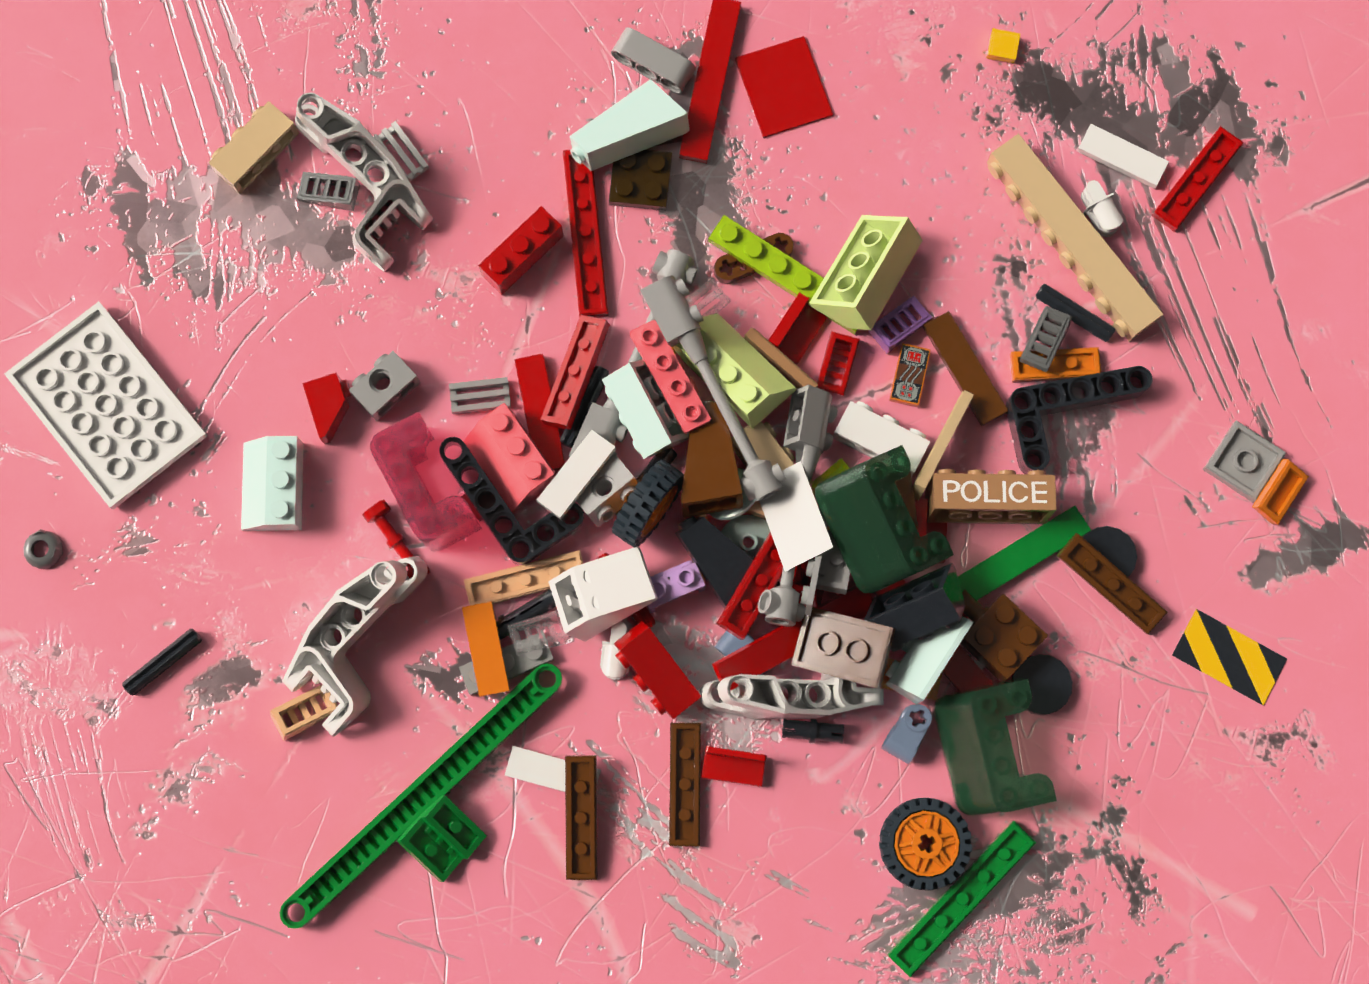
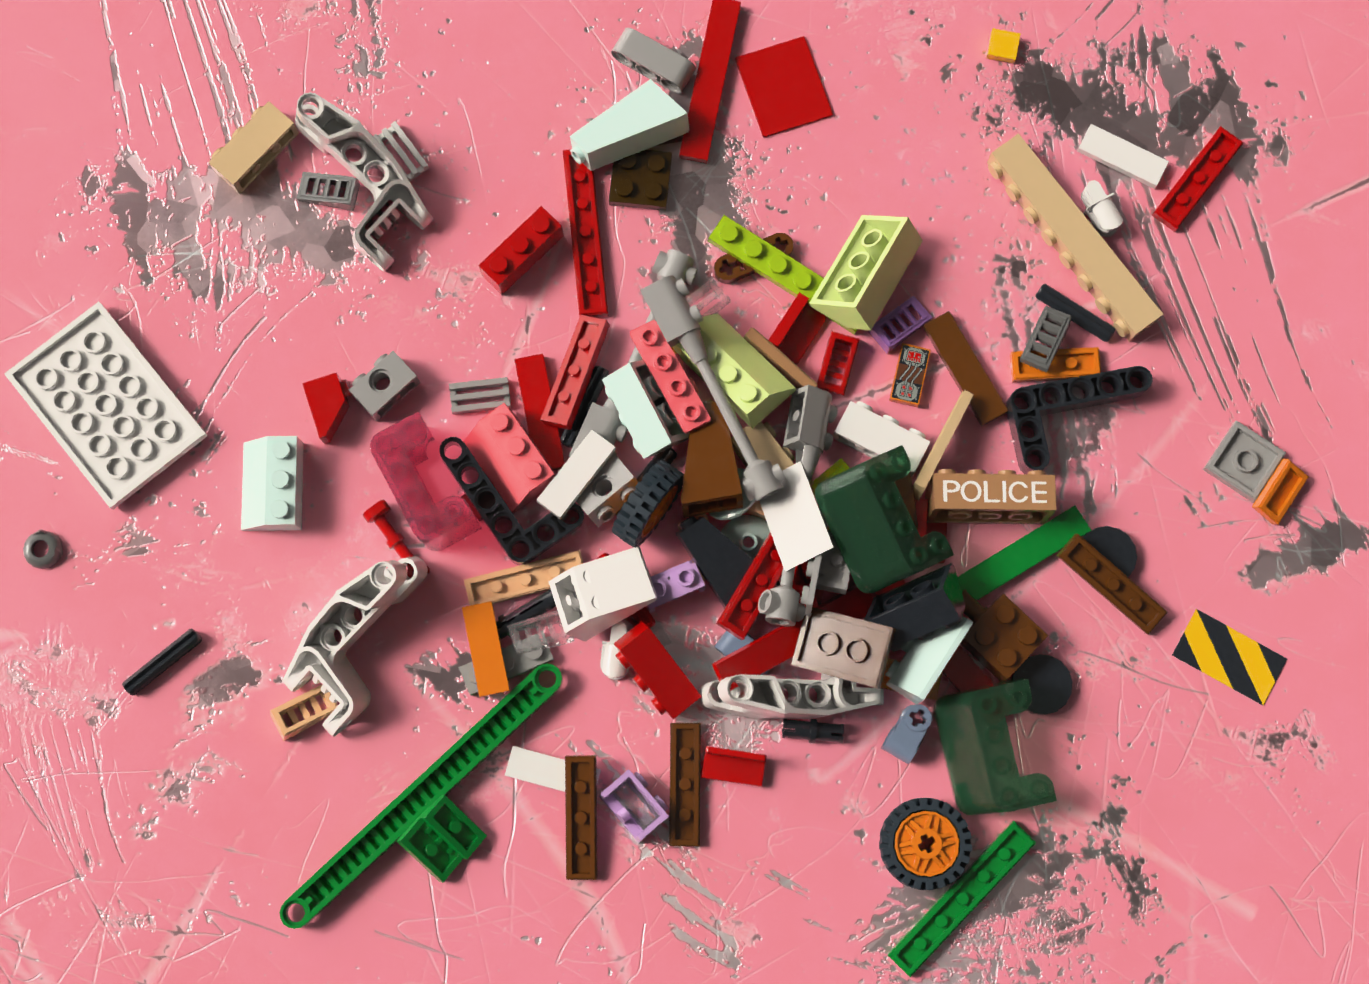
(634, 805): none -> lavender window

